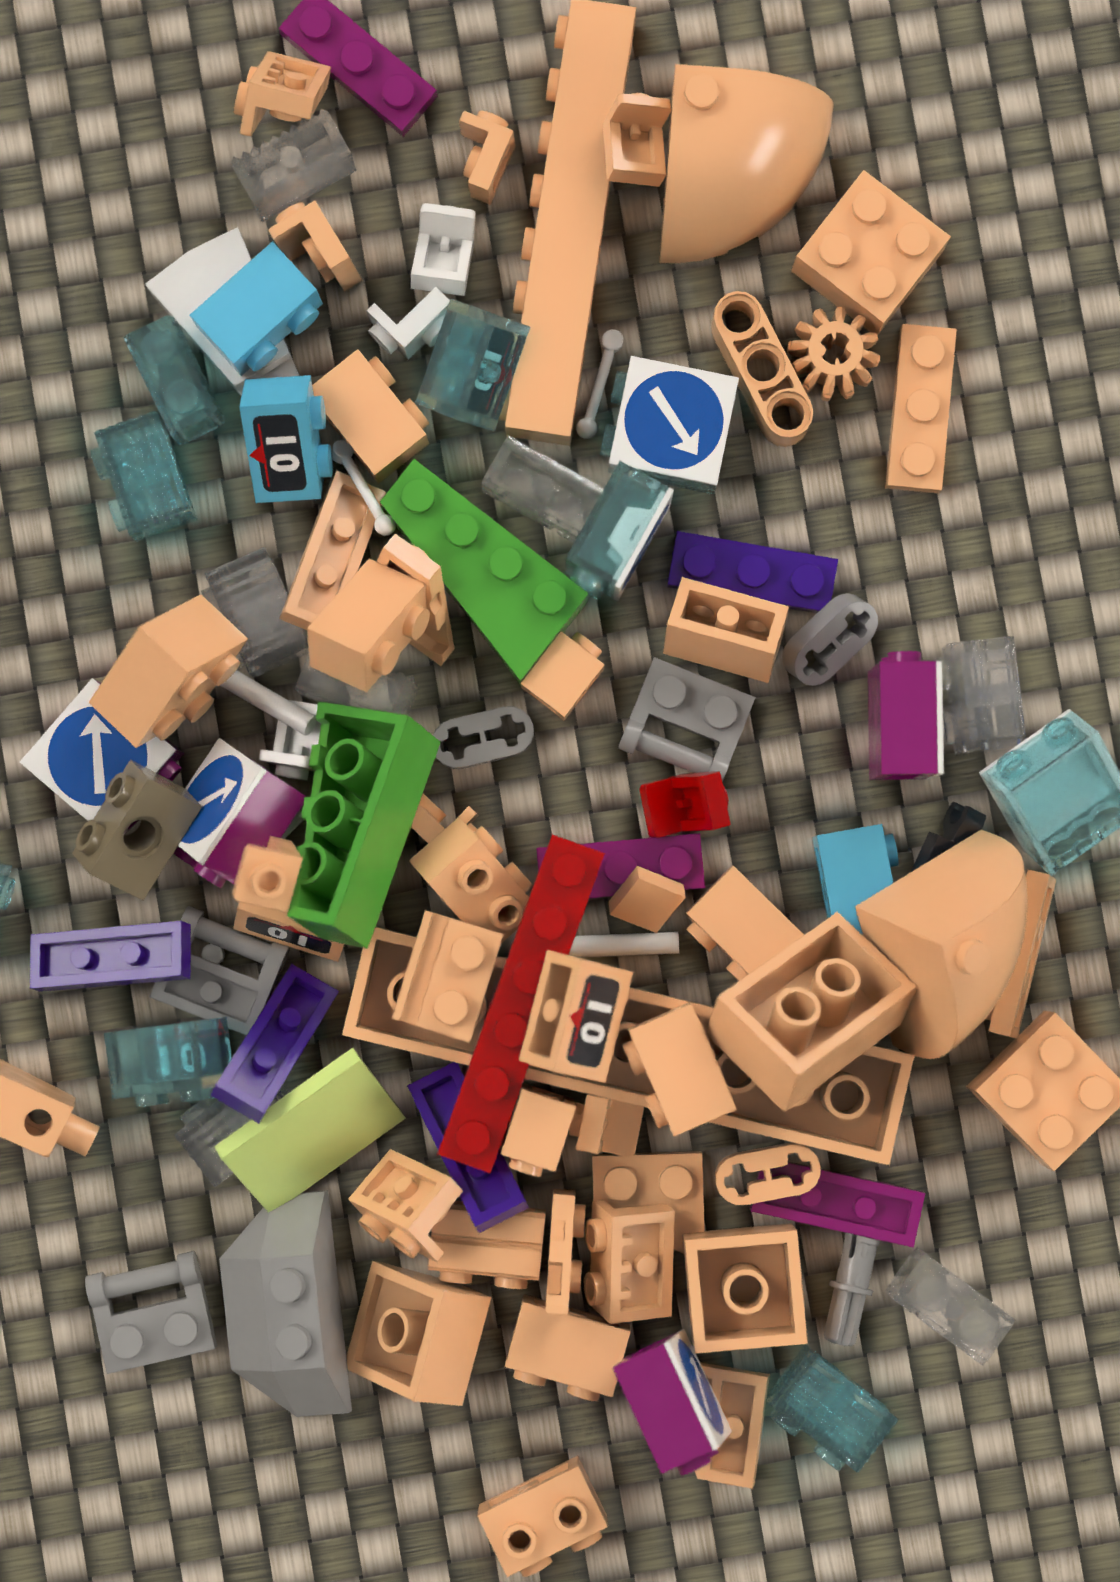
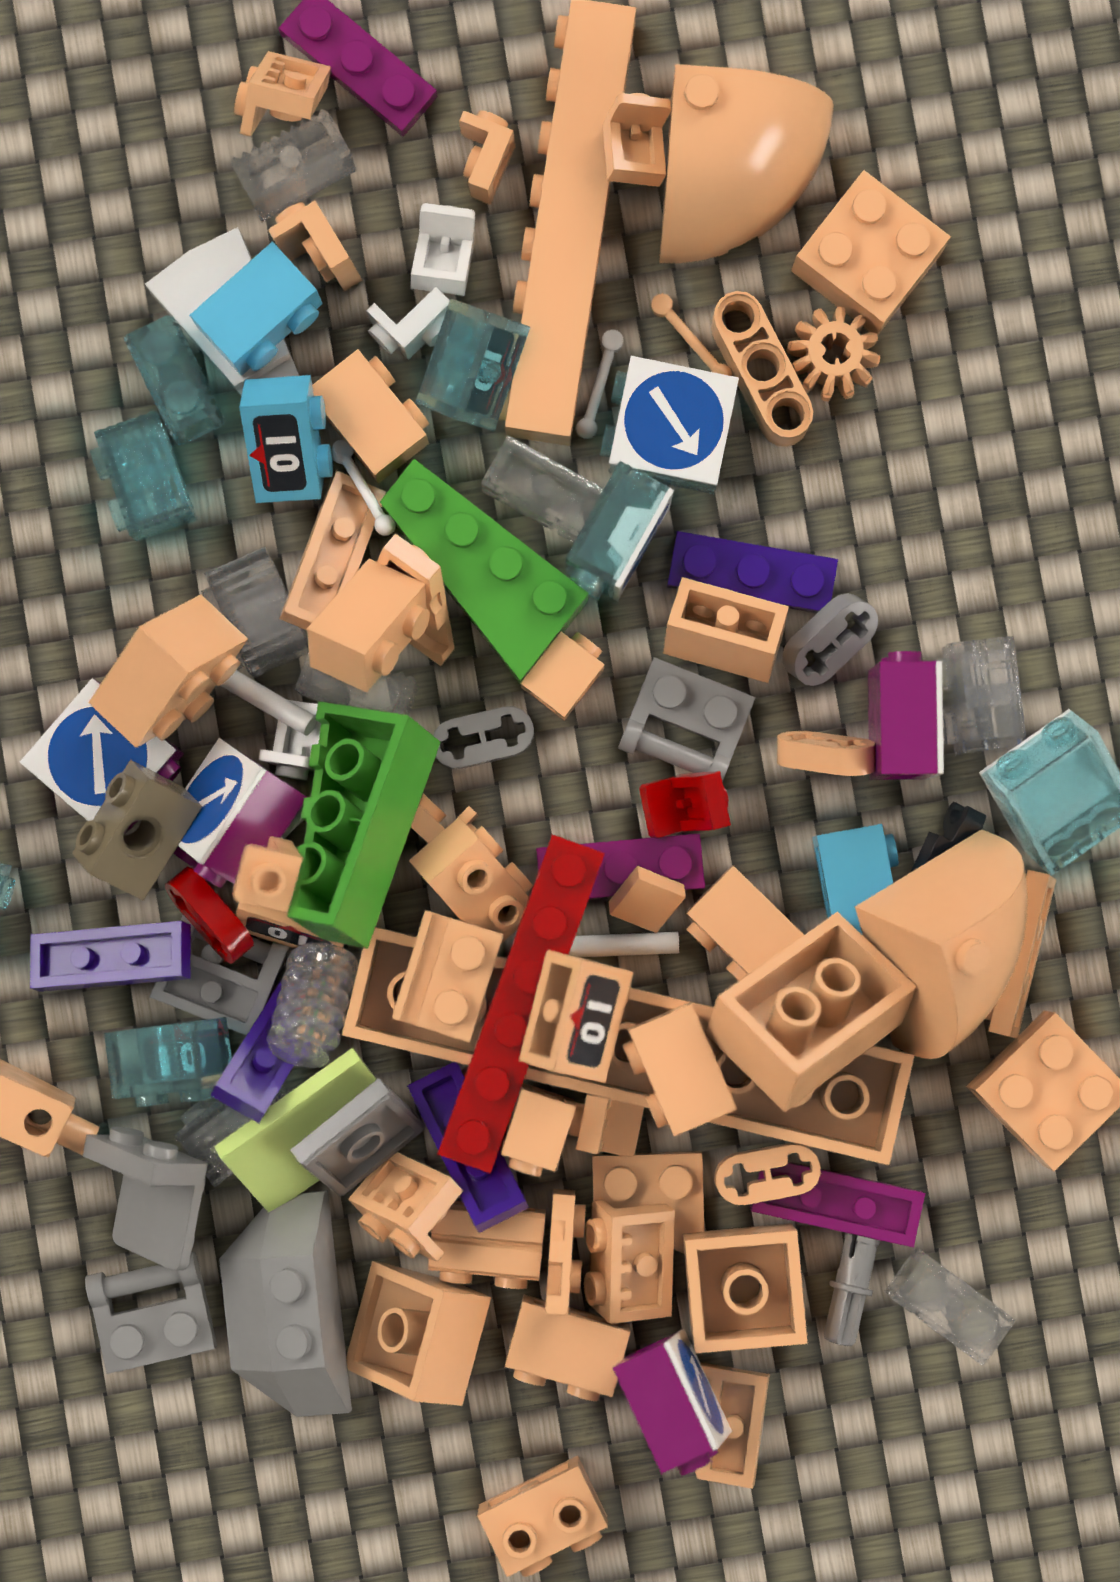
(156, 1195): none -> light grey bracket
(209, 915): none -> red beam
(312, 1004): none -> clear piece
(358, 1138): none -> light grey plate
(663, 307): none -> light nougat hinge
(826, 753): none -> light nougat beam
(830, 1410): clear light blue brick -> none
(920, 408): light nougat plate -> none

